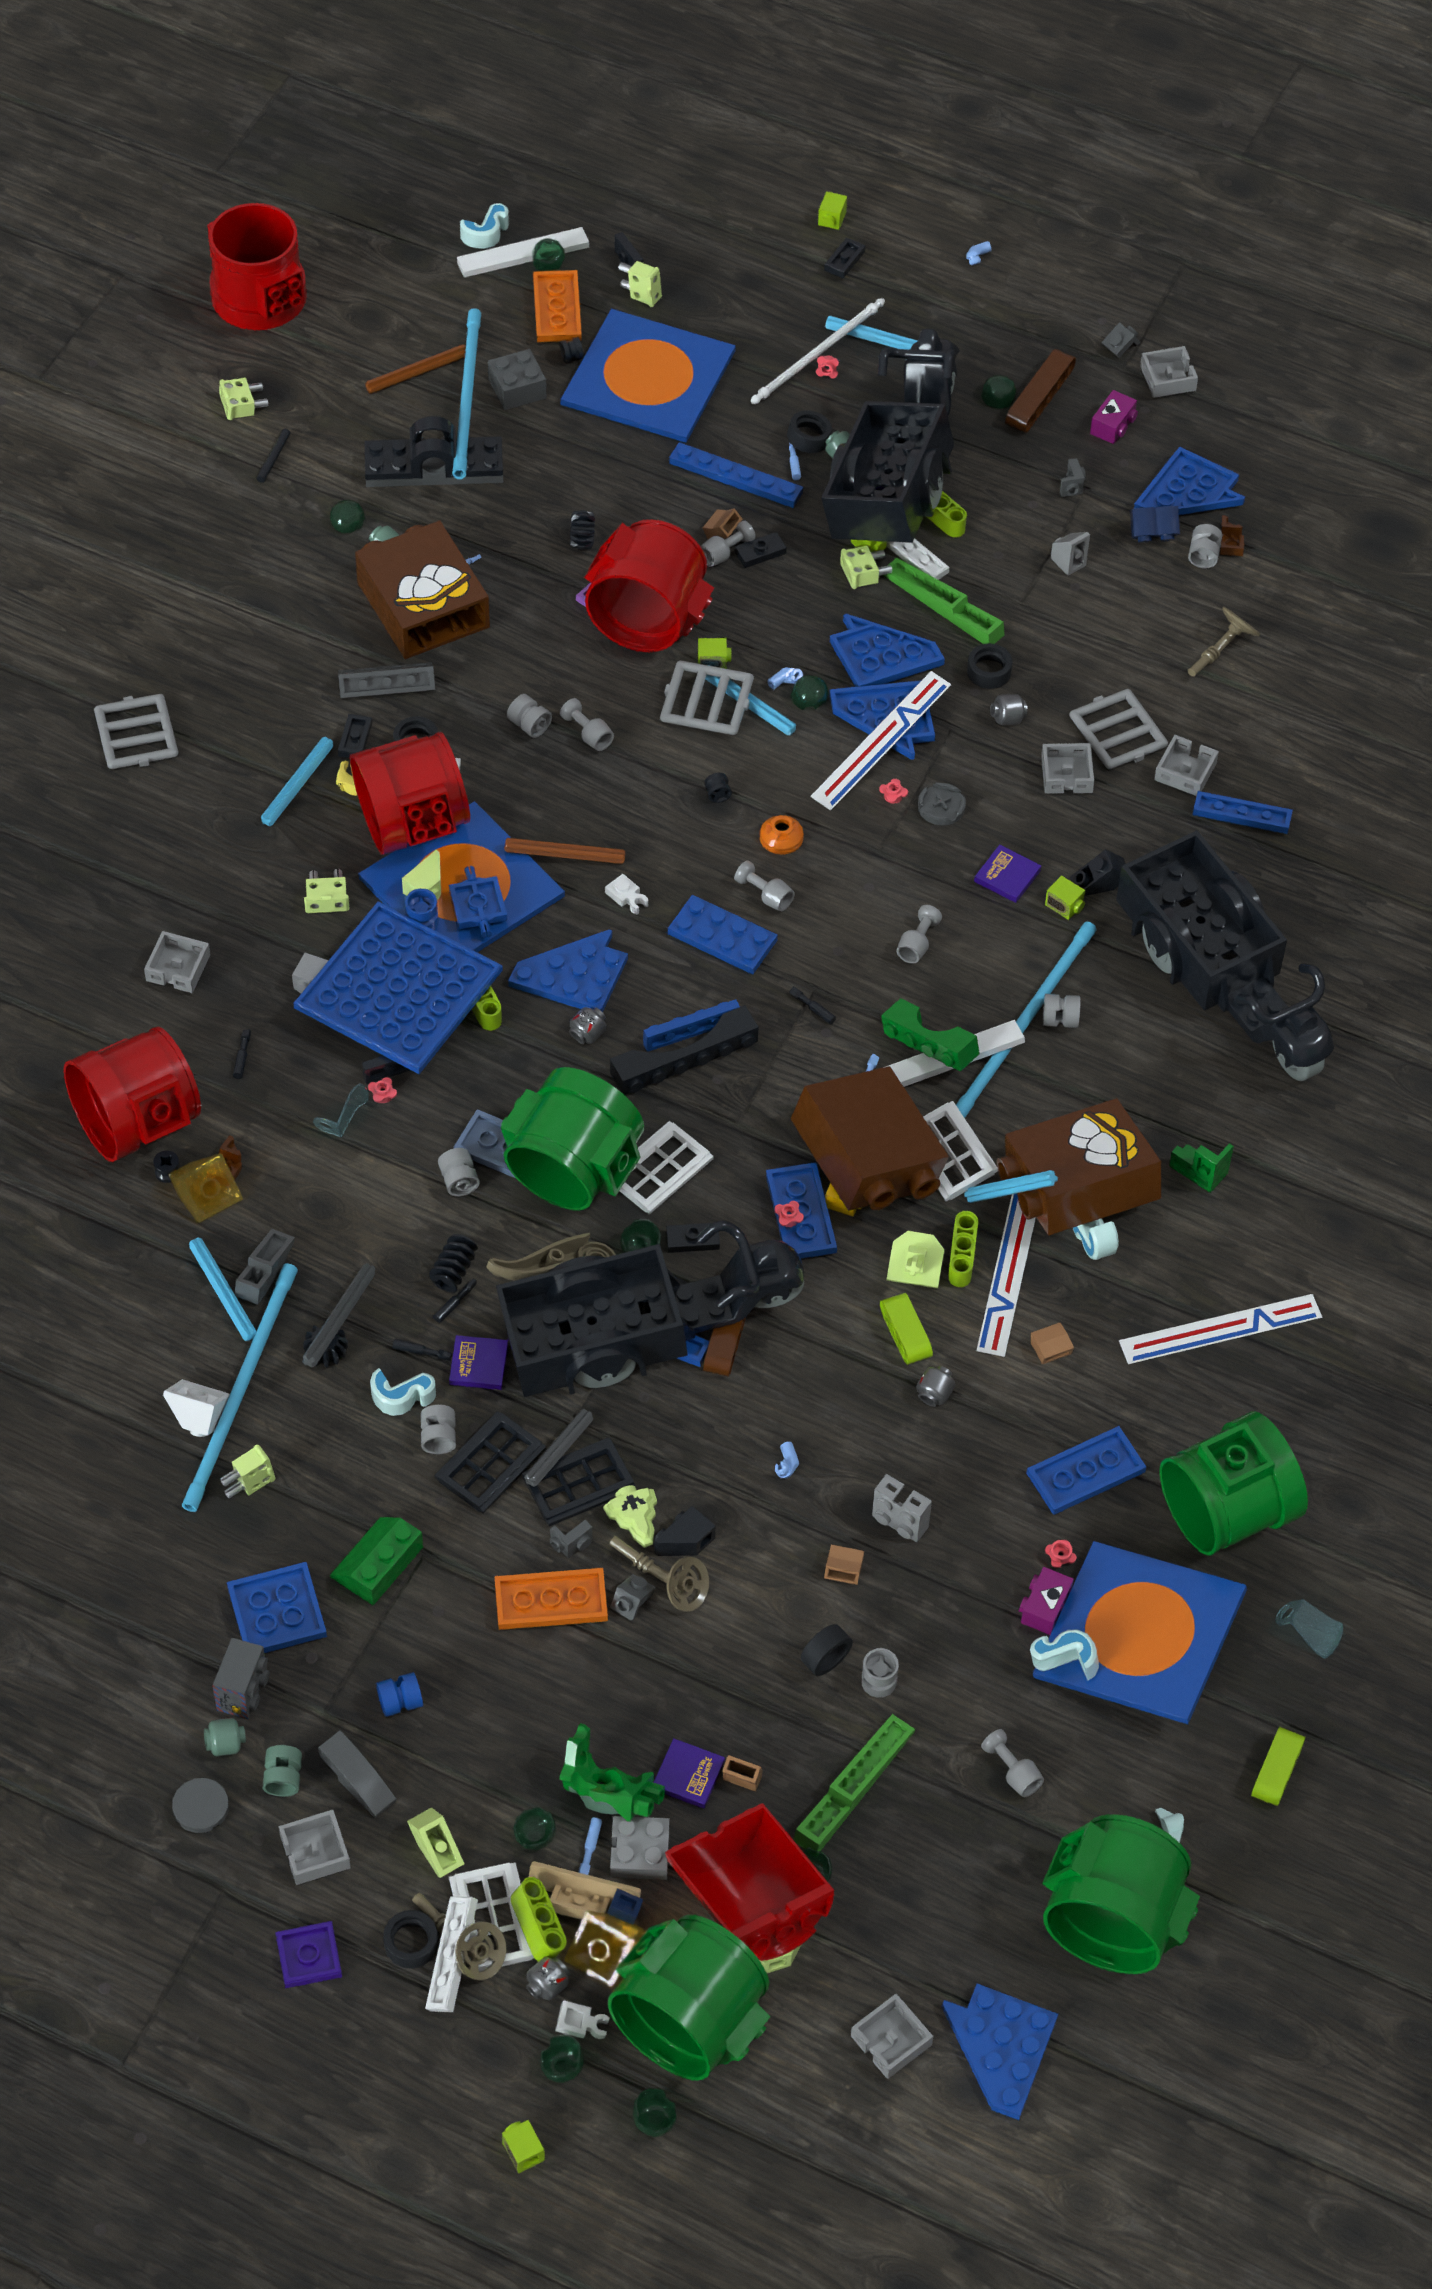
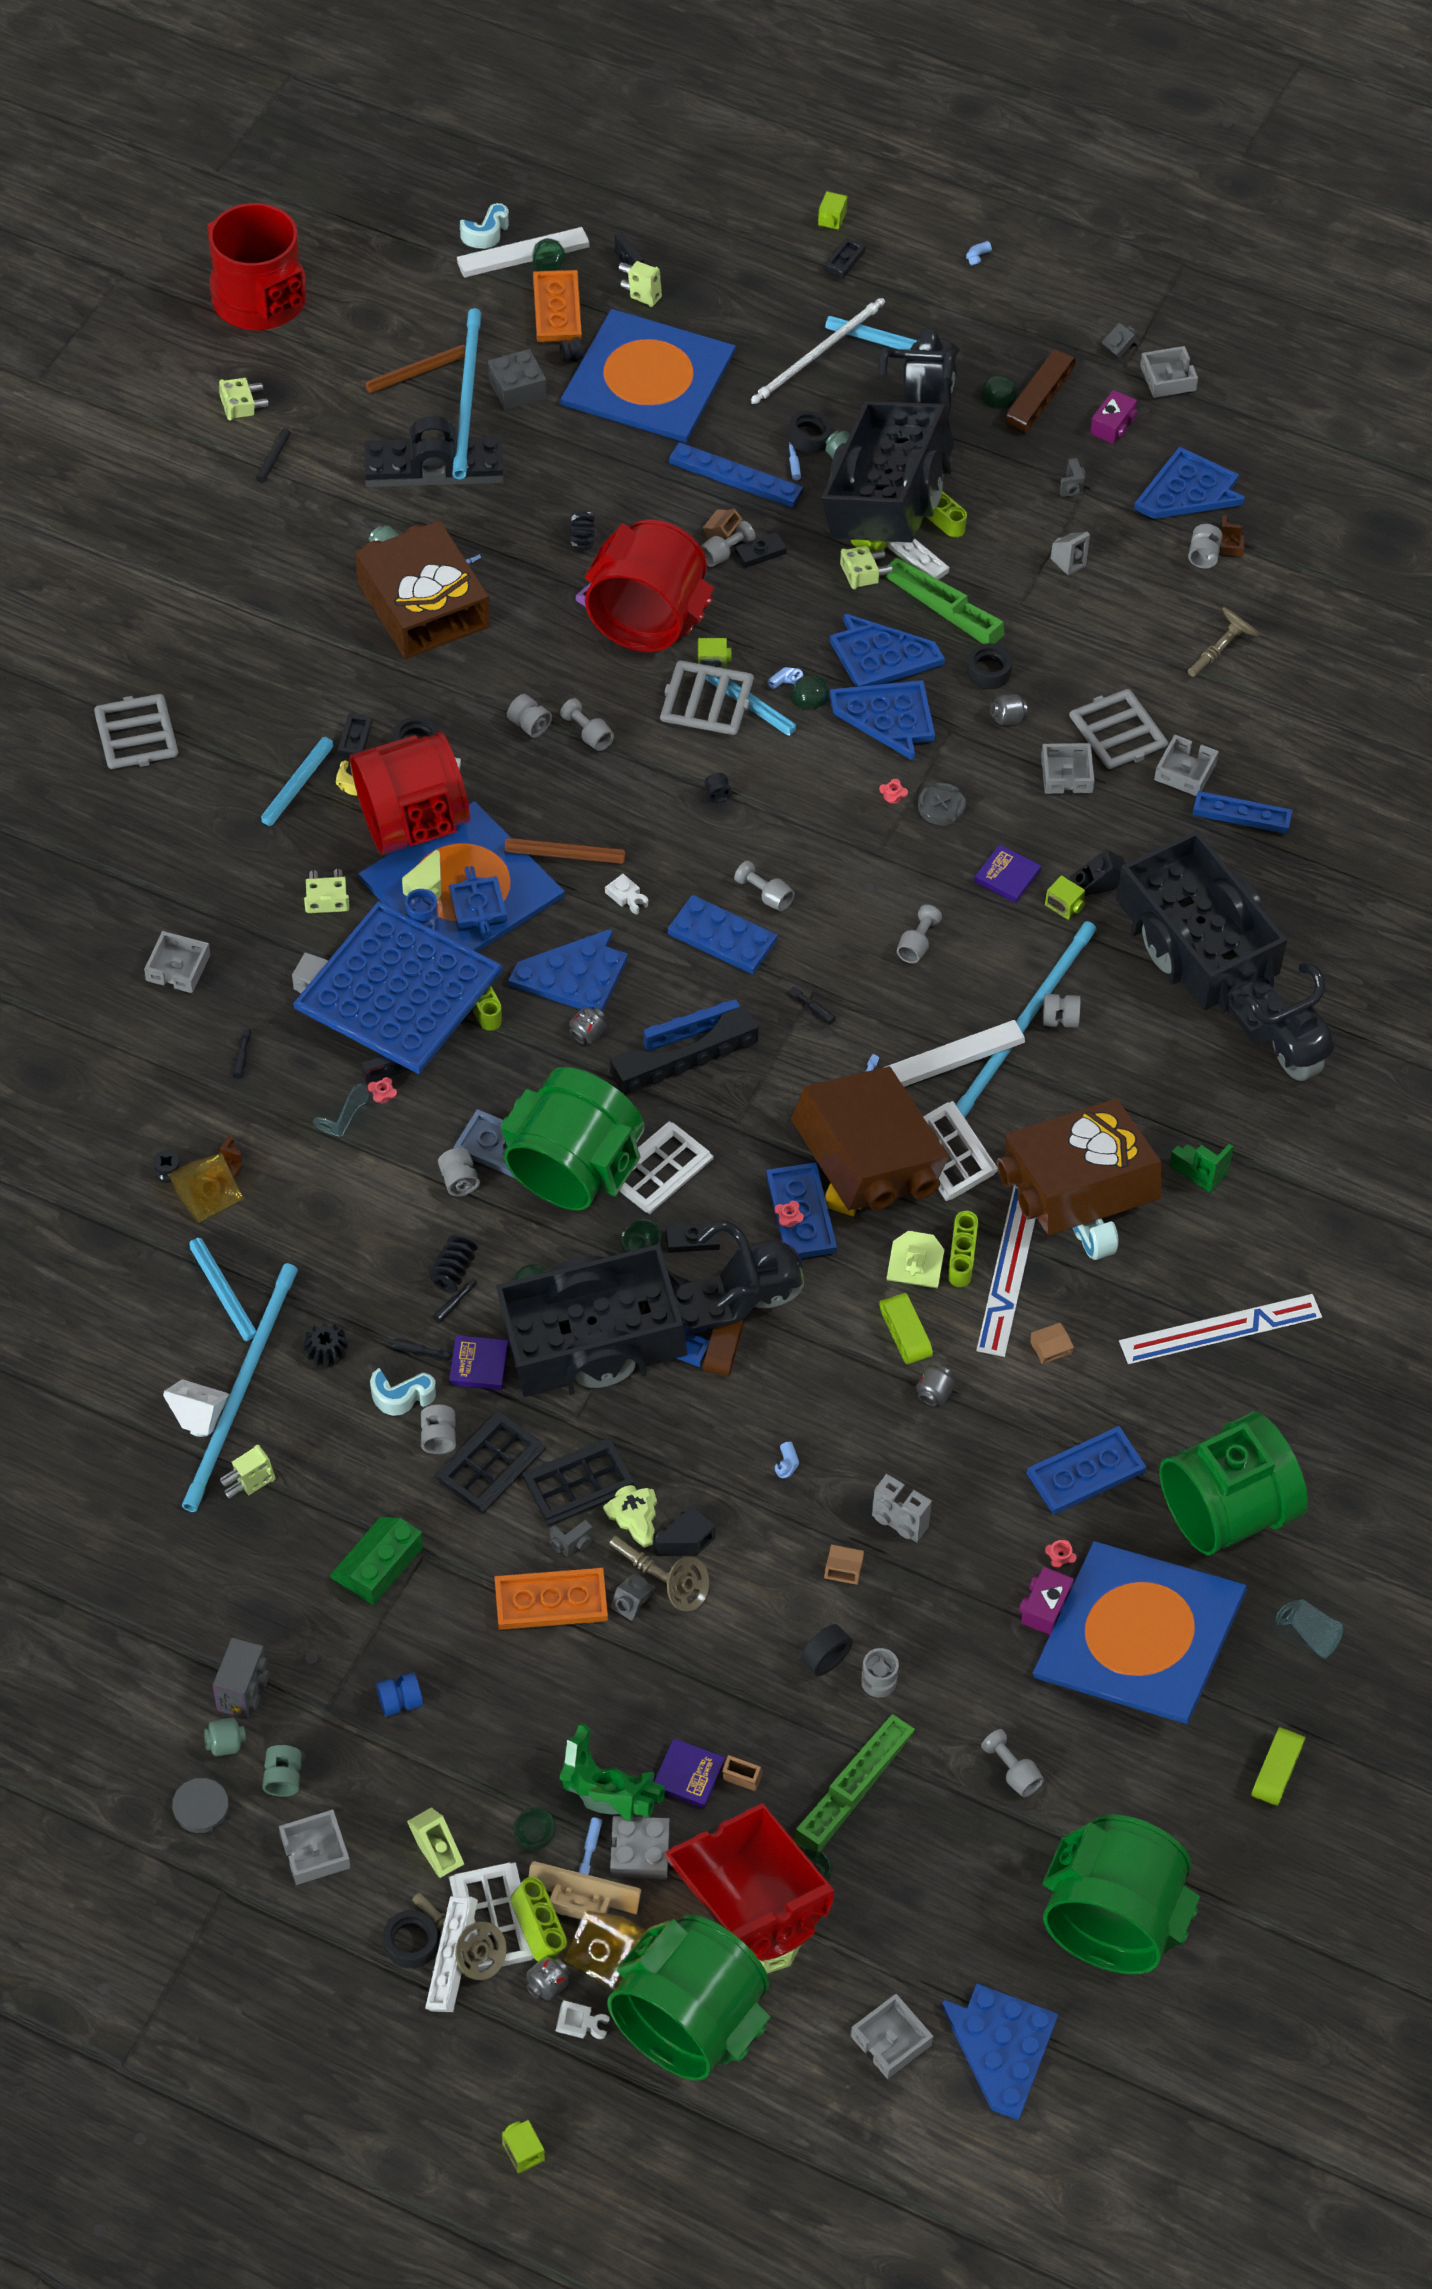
(132, 1092): red cylinder -> none
(263, 1266): dark grey slope -> none
(277, 1608): blue plate -> none
(308, 1954): dark purple tile -> none
(338, 1315): dark grey axle -> none
(347, 516): clear green hair -> none
(356, 1774): dark grey slope -> none
(386, 680): dark grey fence -> none
(548, 1257): dark tan animal -> none
(558, 1447): dark grey axle -> none
(562, 2059): clear green hair -> none
(625, 1906): dark blue tile -> none
(654, 2112): clear green hair -> none
(781, 841): orange piece -> none
(827, 361): coral plate -> none
(880, 740): white sticker -> none
(952, 1047): green arch -> none
(1011, 1186): medium azure axle -> none
(1064, 1649): light aqua animal -> none
(1155, 522): dark blue brick -> none
(1171, 1823): light aqua piece -> none

